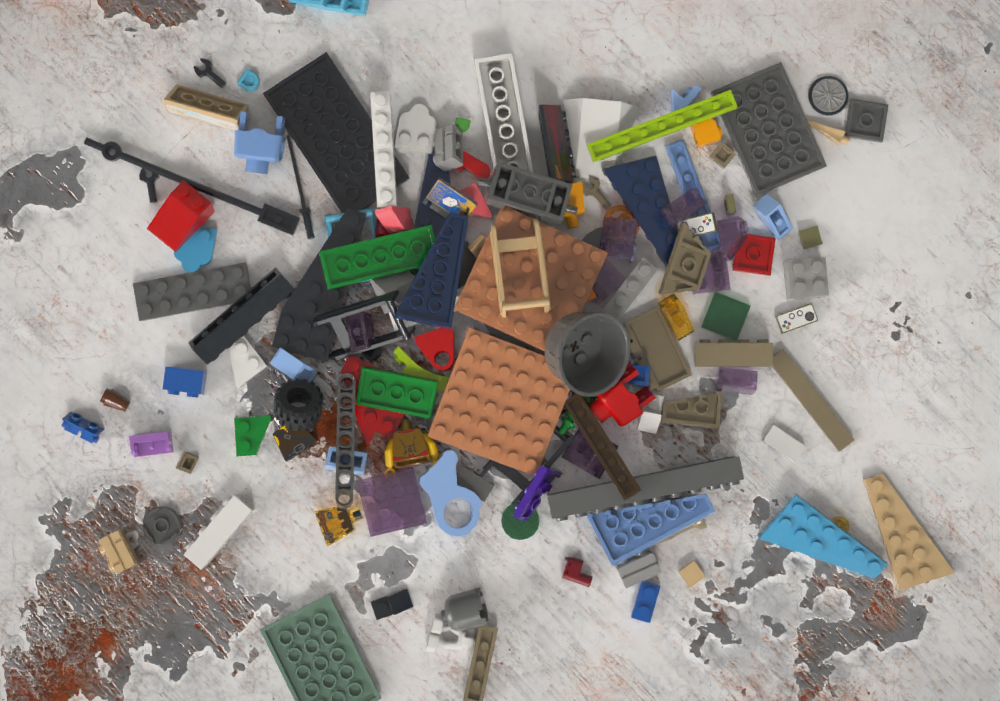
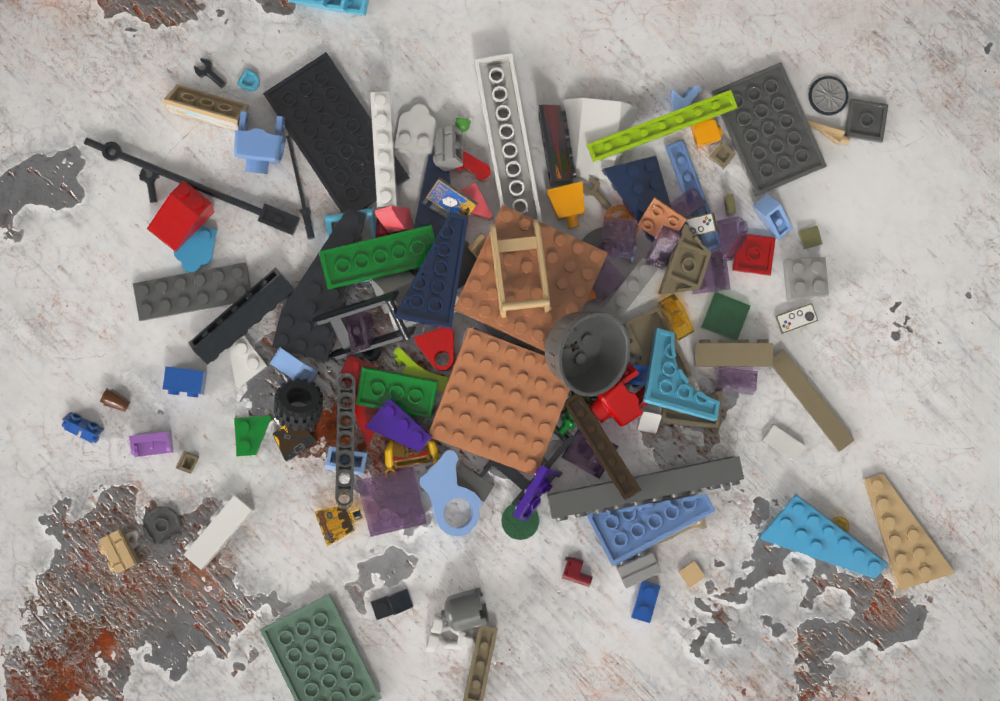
(399, 426): none -> dark purple wing
(508, 189): dark grey brick -> none
(659, 215): none -> nougat hinge
(662, 246): none -> hinge
(669, 386): none -> medium azure plate

